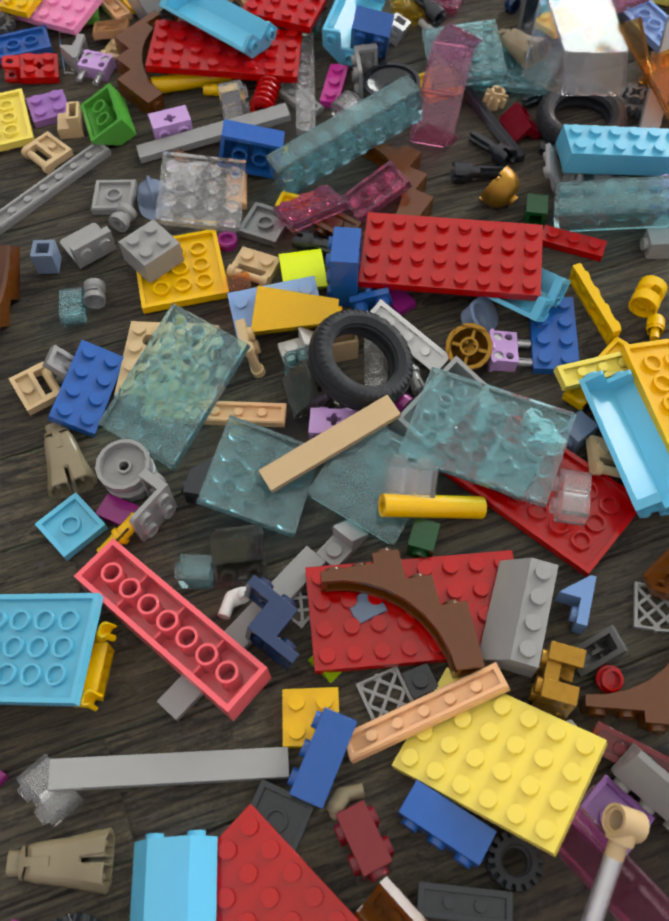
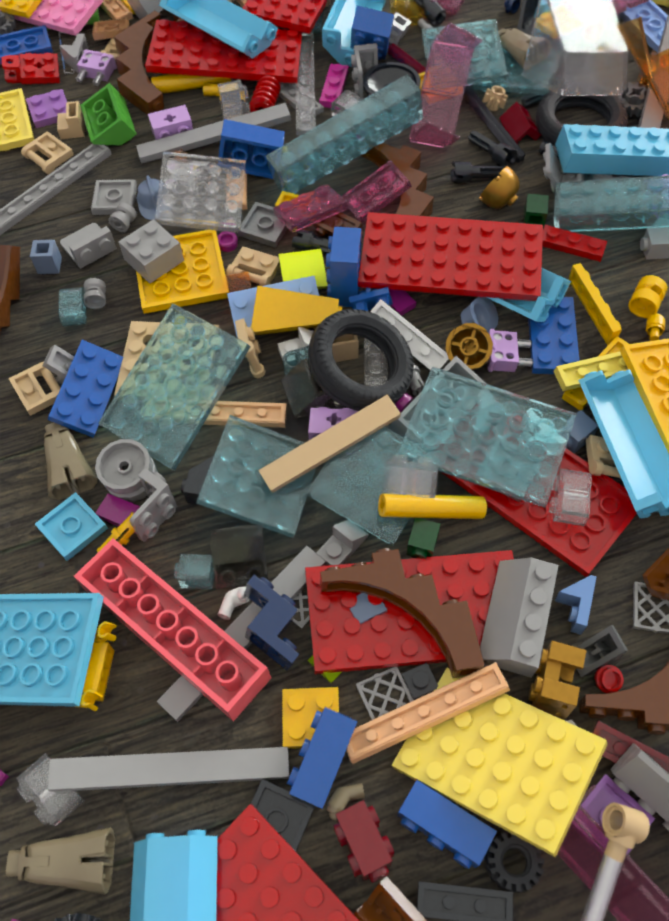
(404, 58): none -> dark red axle

